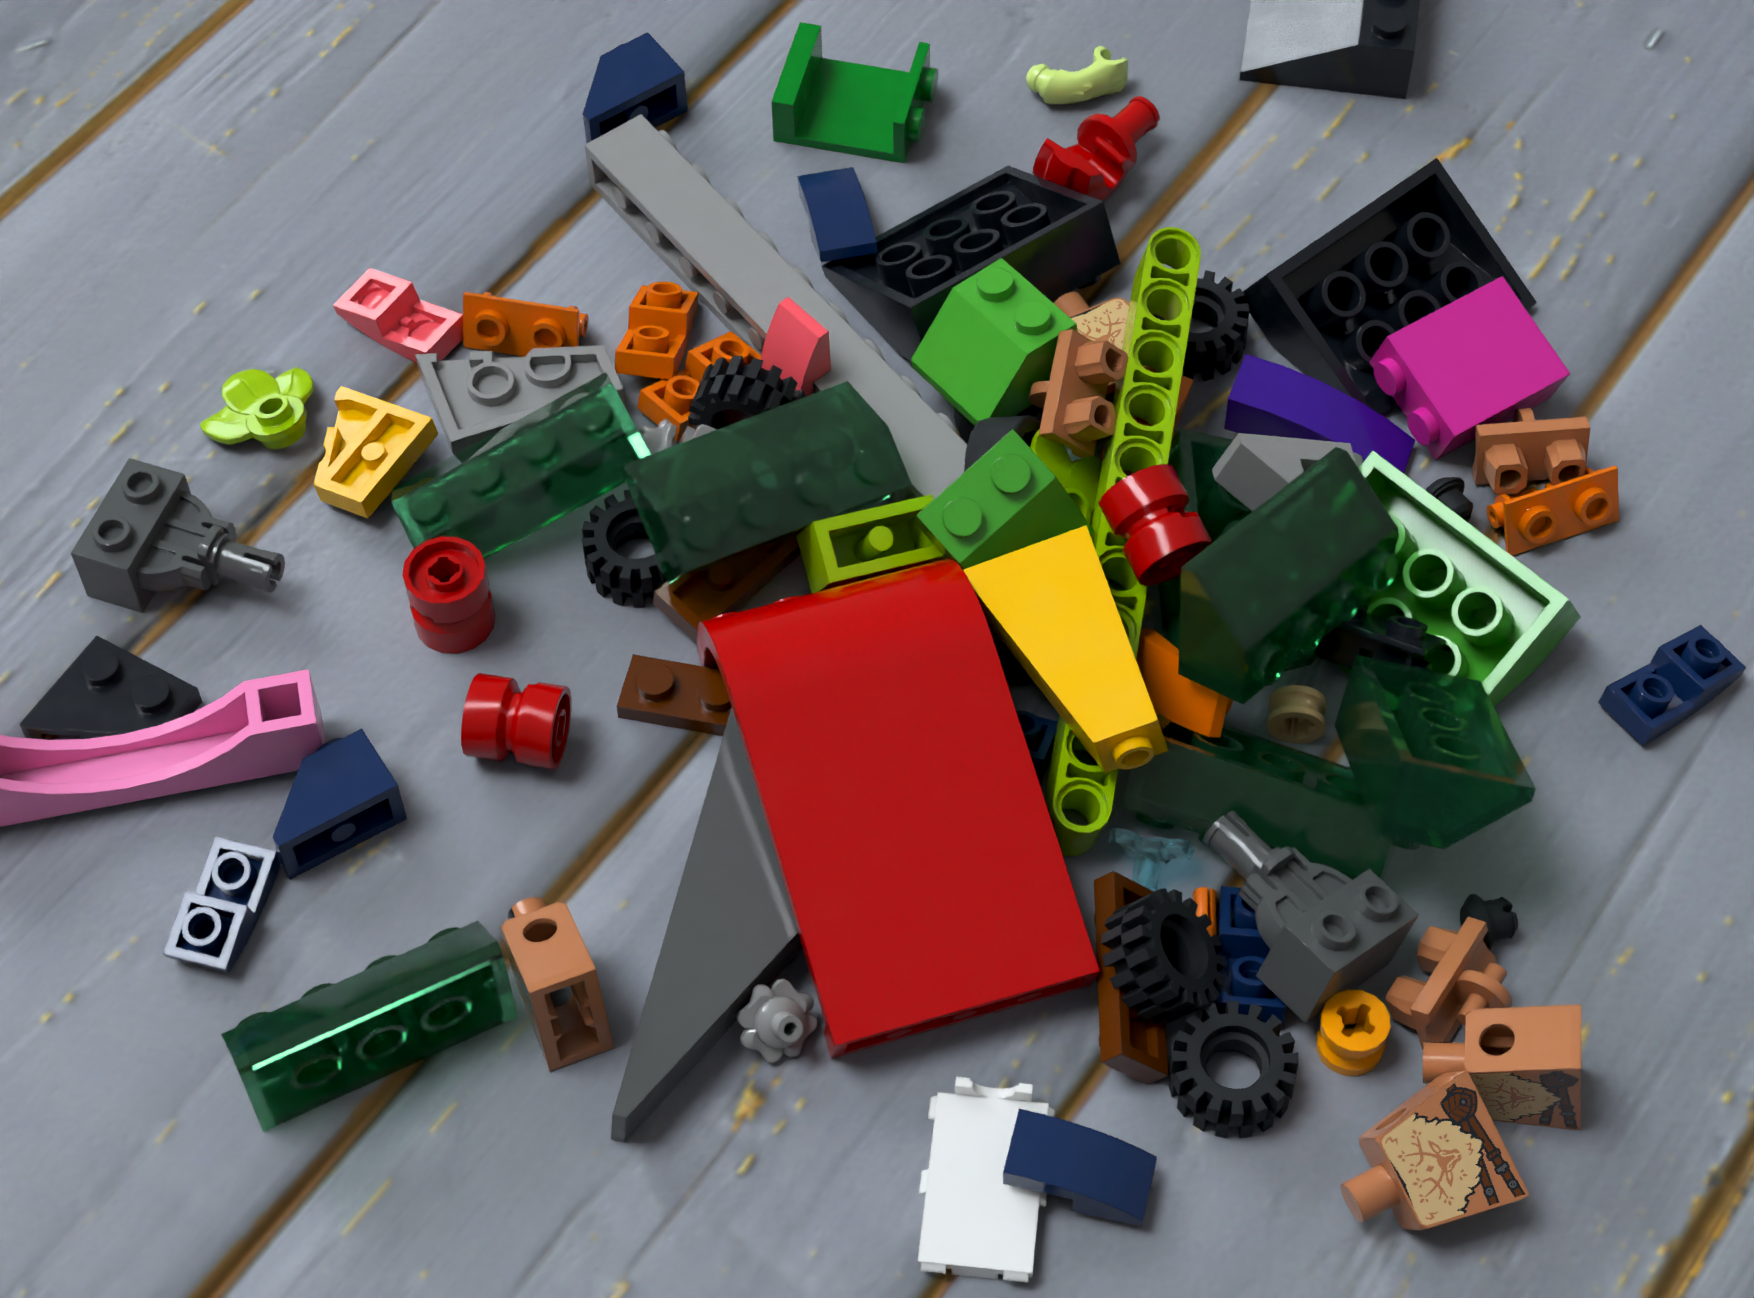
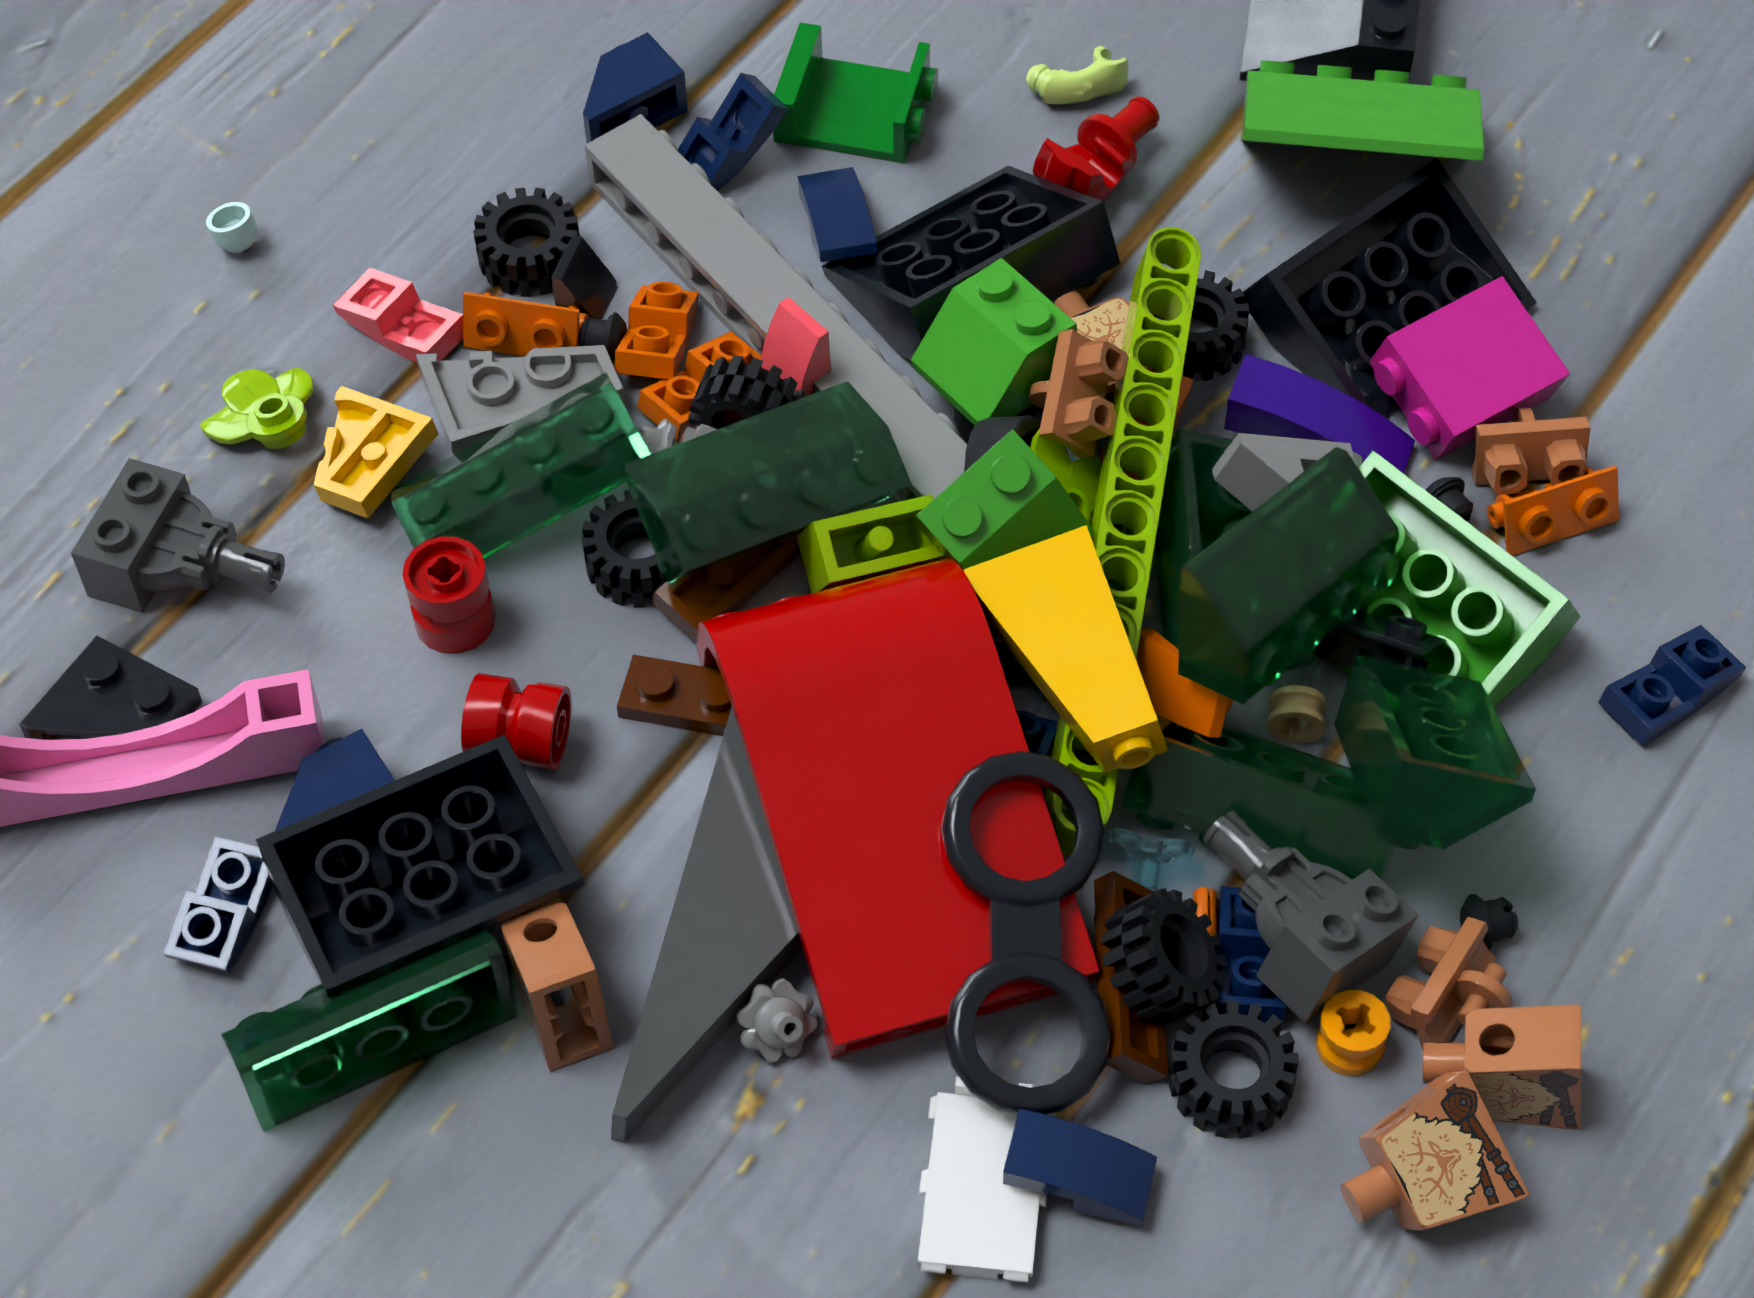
(232, 226): none -> light aqua hinge
(417, 865): none -> black slope
(521, 218): none -> black tyre
(583, 280): none -> black slope
(603, 332): none -> black piece
(735, 132): none -> dark blue slope
(1025, 933): none -> black bar
(1152, 517): red wheel -> none
(1363, 113): none -> bright green slope

